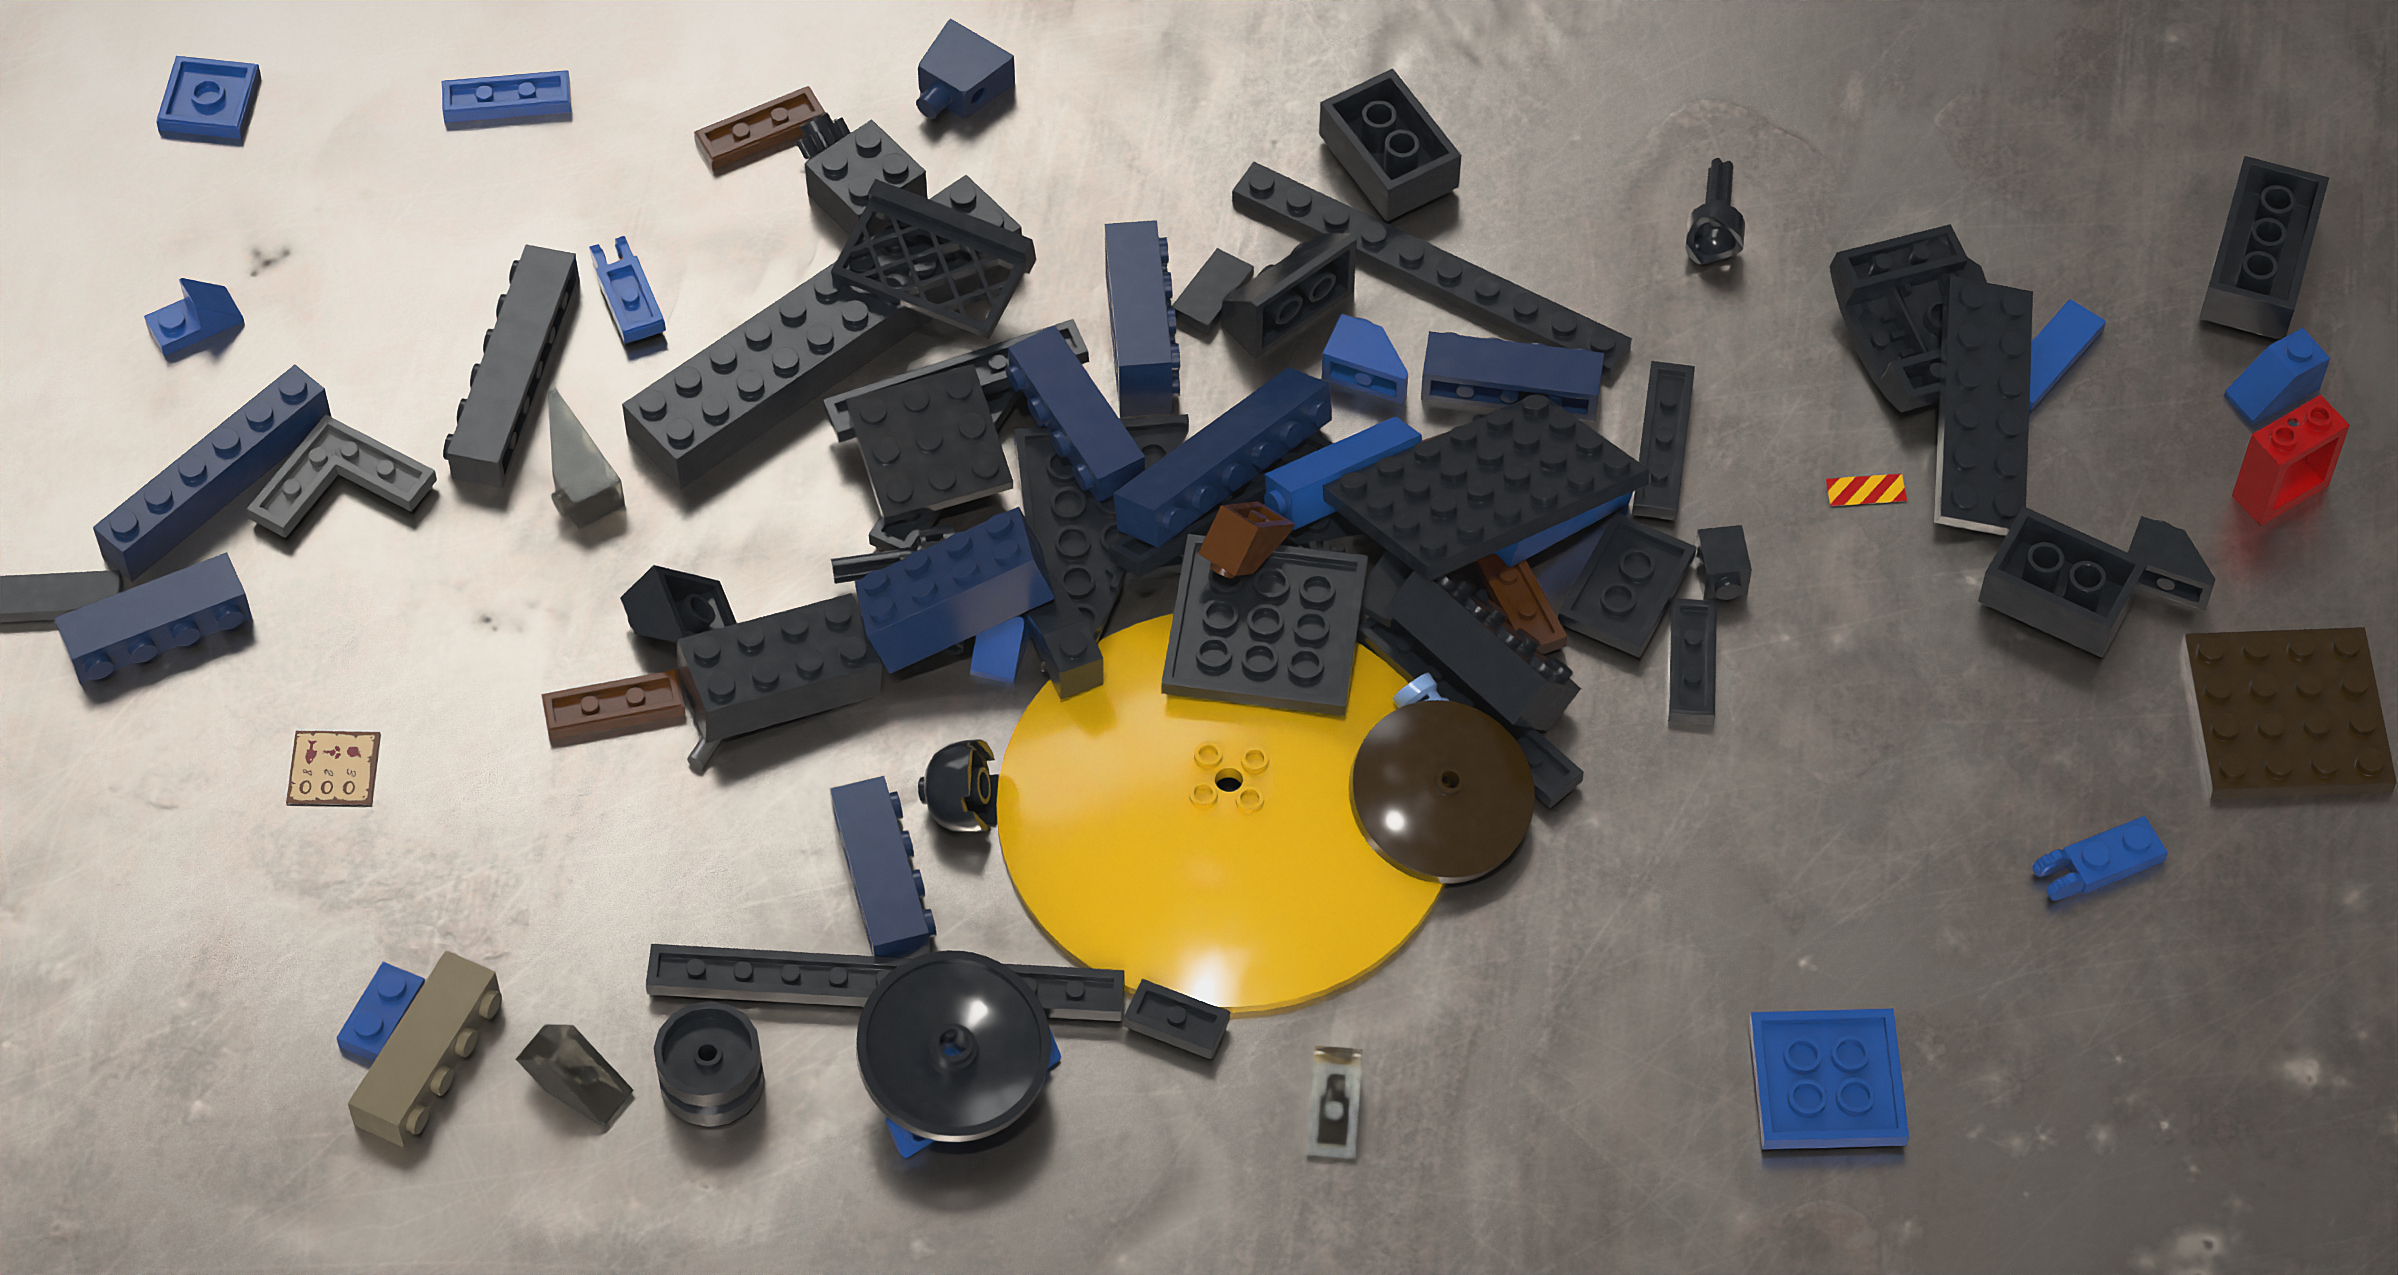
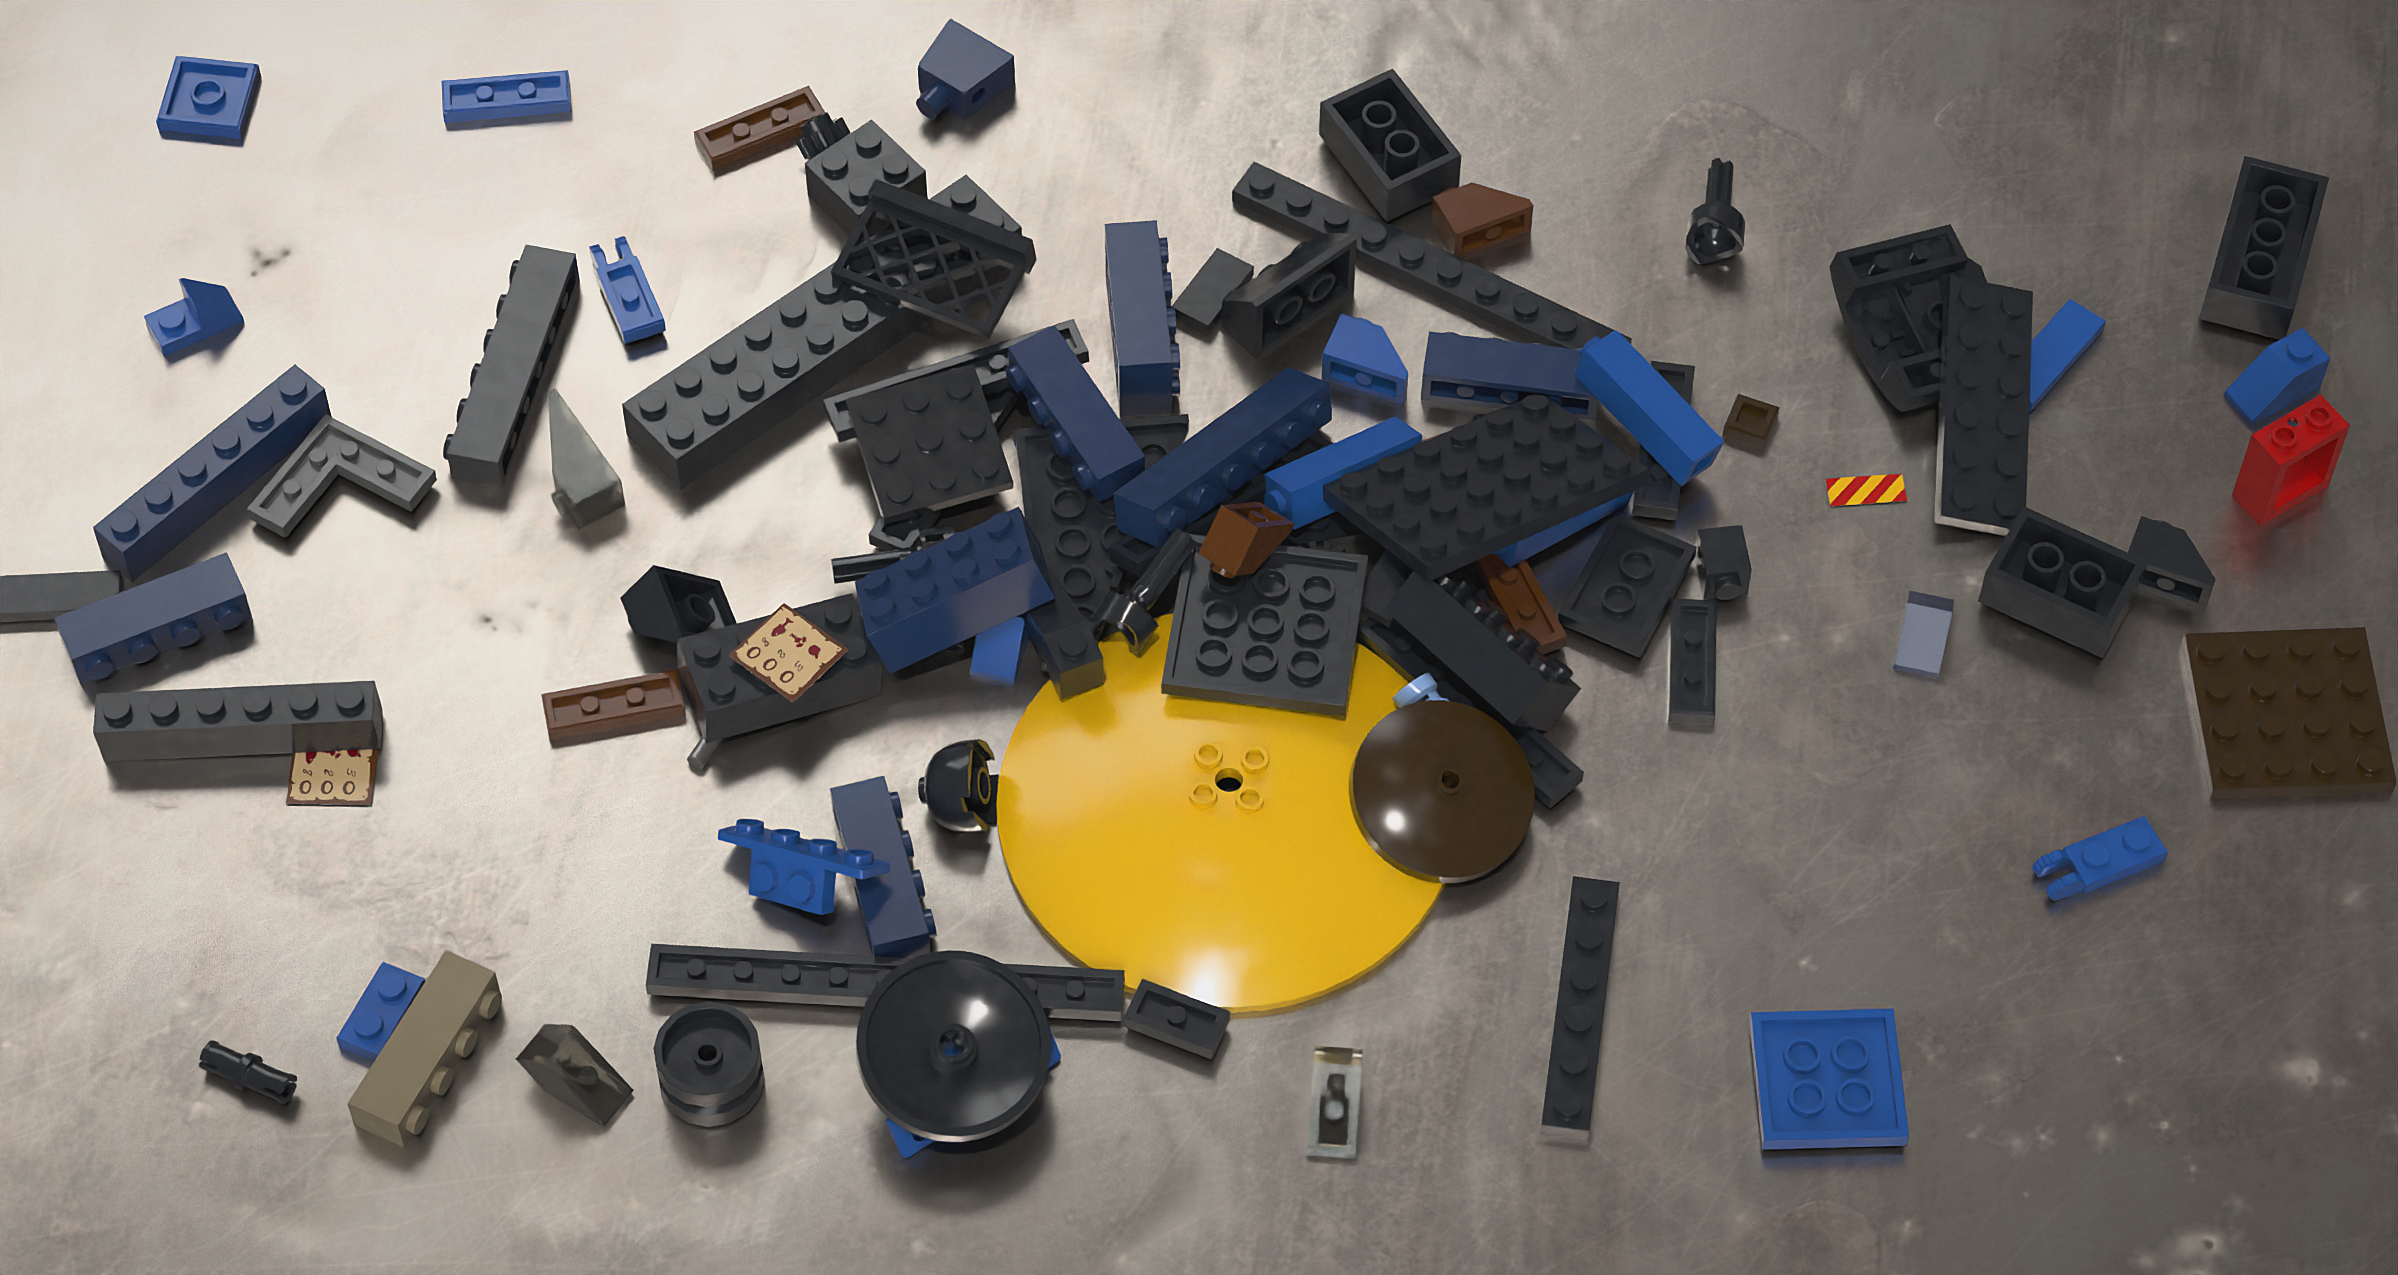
(238, 721): none -> black brick
(248, 1071): none -> black pin
(788, 652): none -> tan sticker
(798, 869): none -> blue bracket
(1130, 612): none -> black piece
(1479, 217): none -> reddish brown slope
(1580, 1008): none -> black plate
(1648, 406): none -> blue brick
(1751, 421): none -> dark brown tile
(1923, 634): none -> slope

